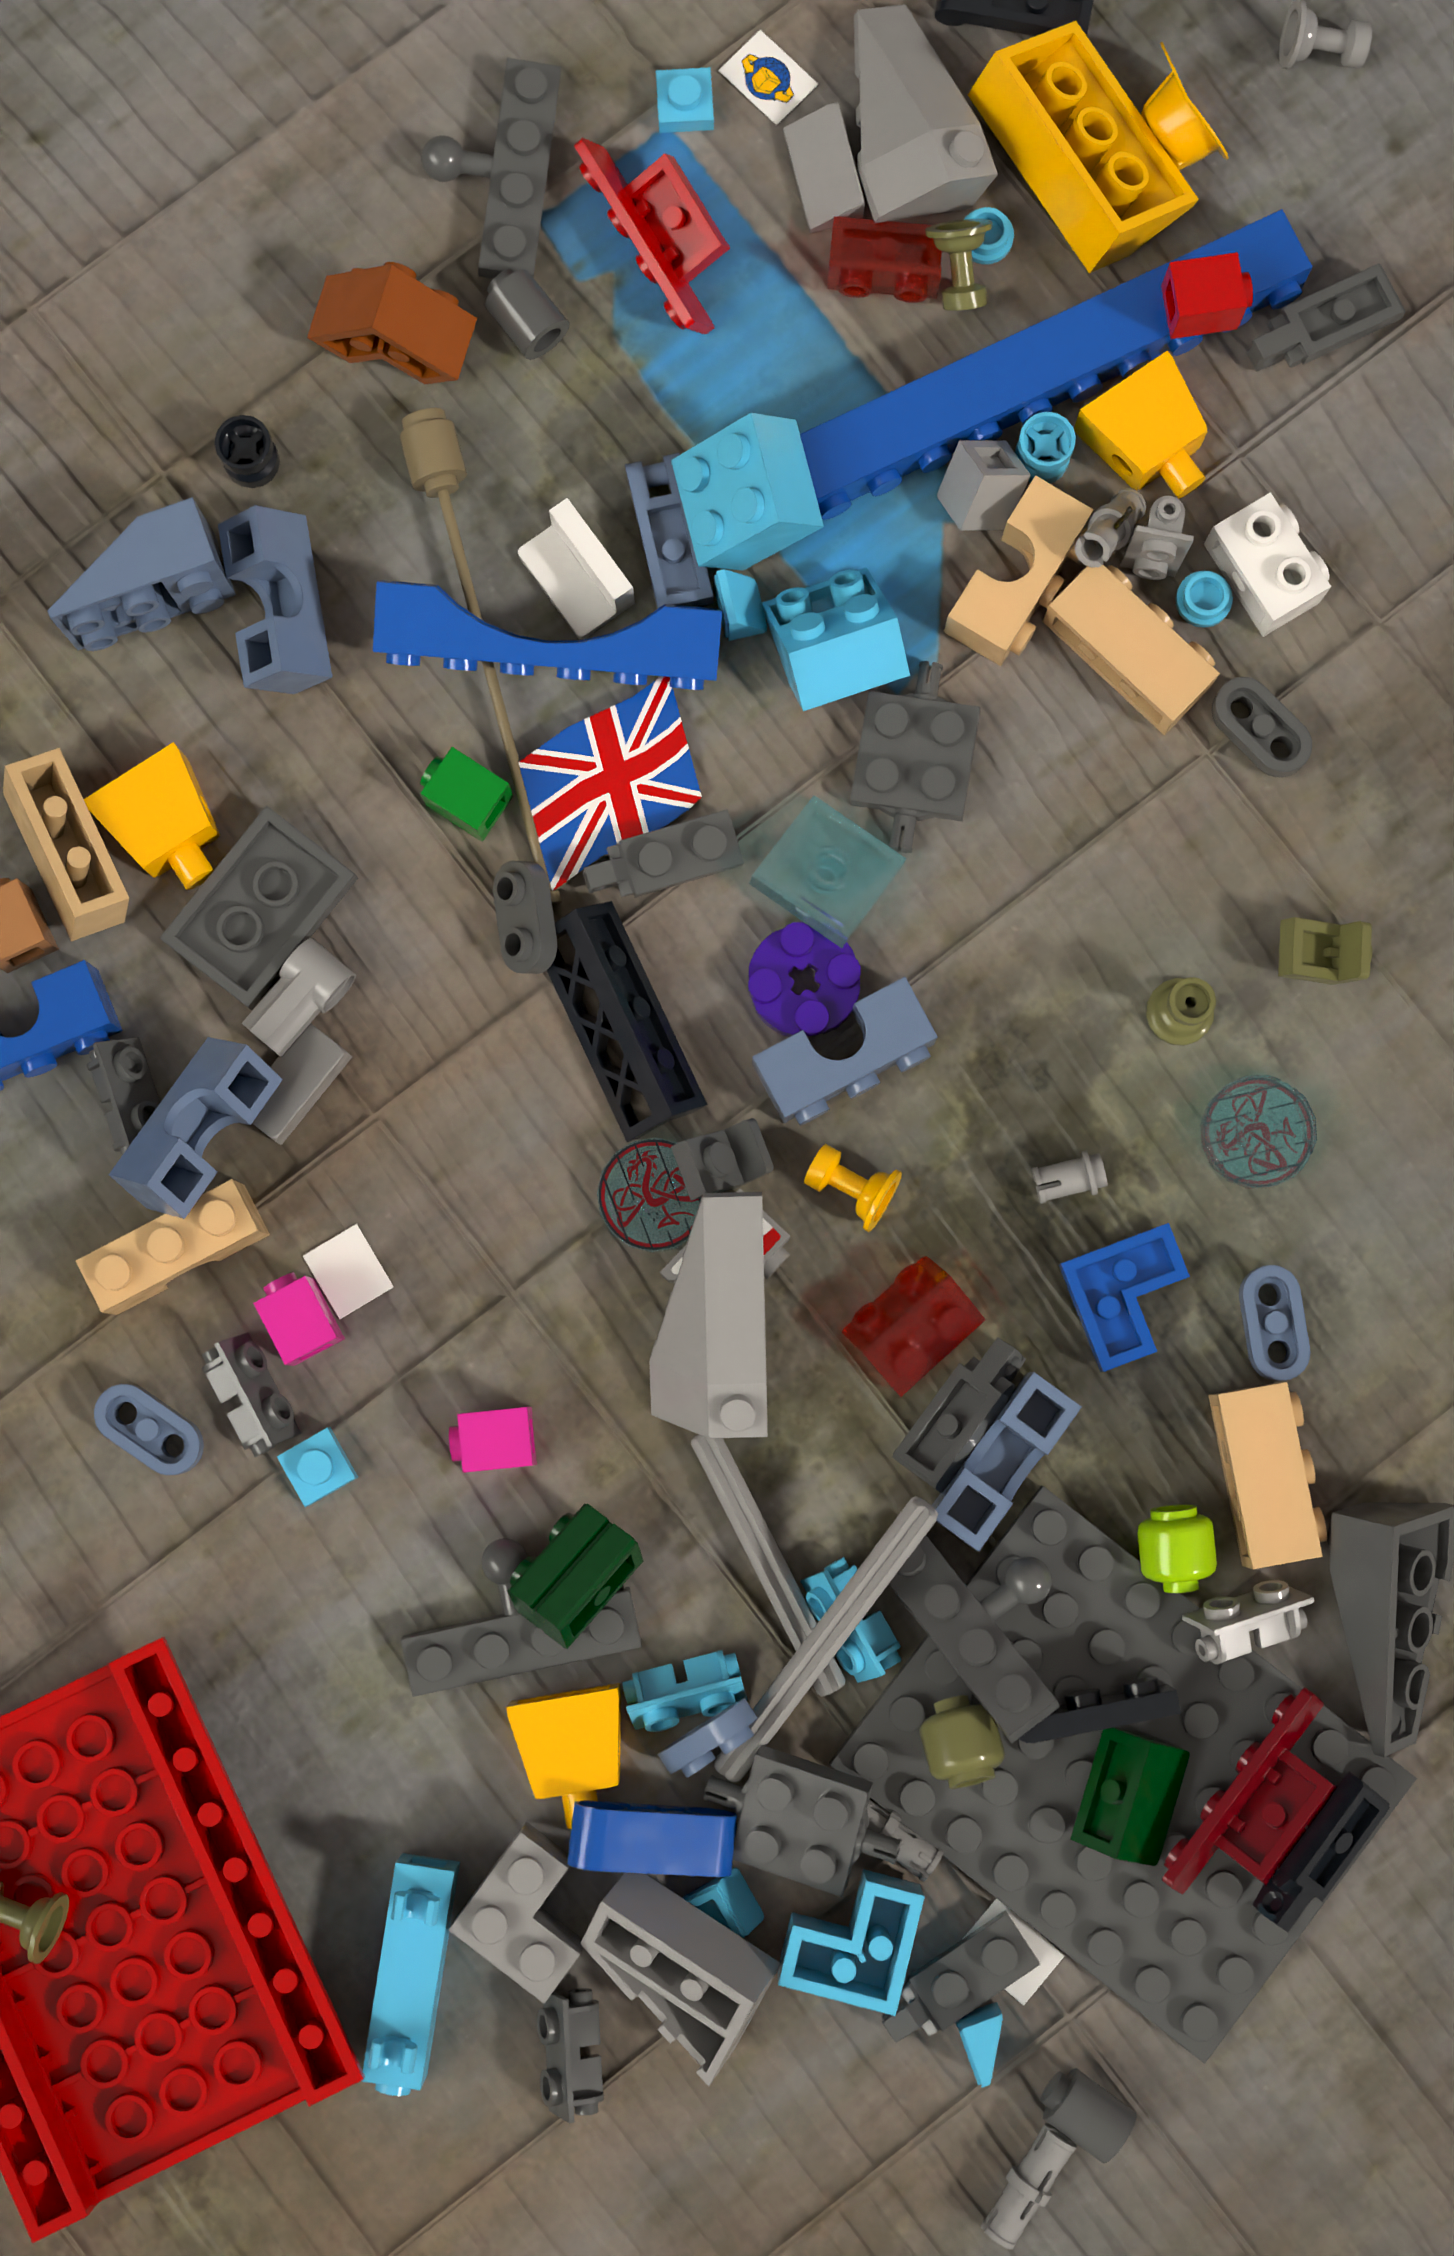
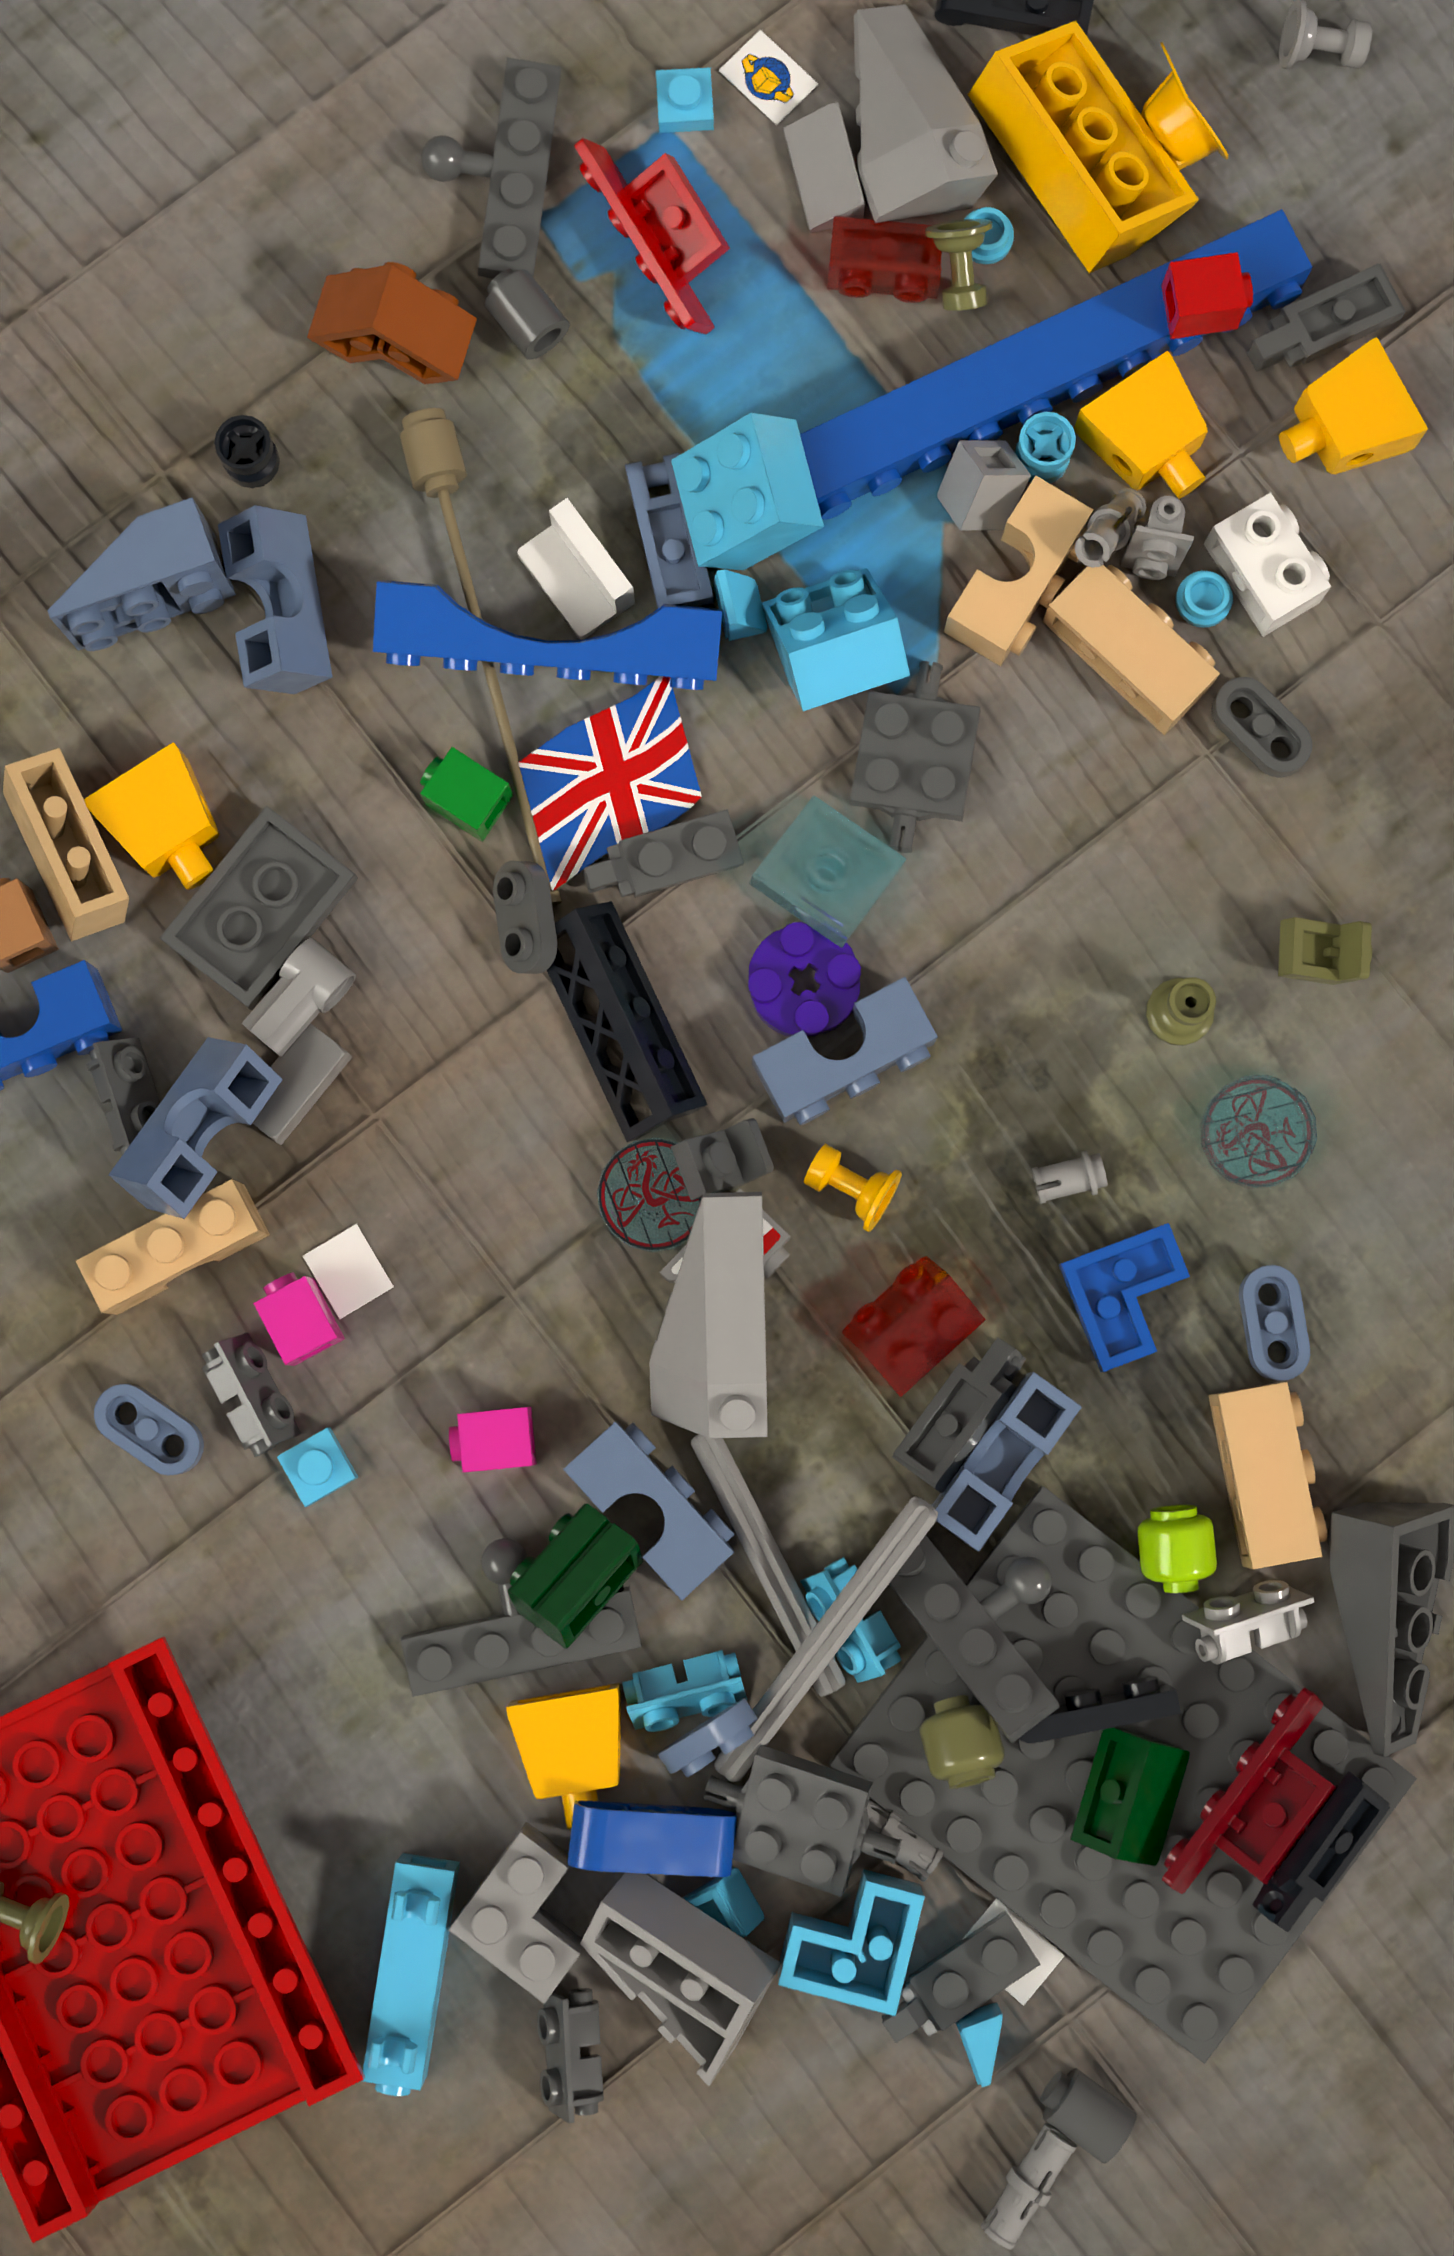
(690, 1542): none -> sand blue arch
(1355, 414): none -> yellow torso

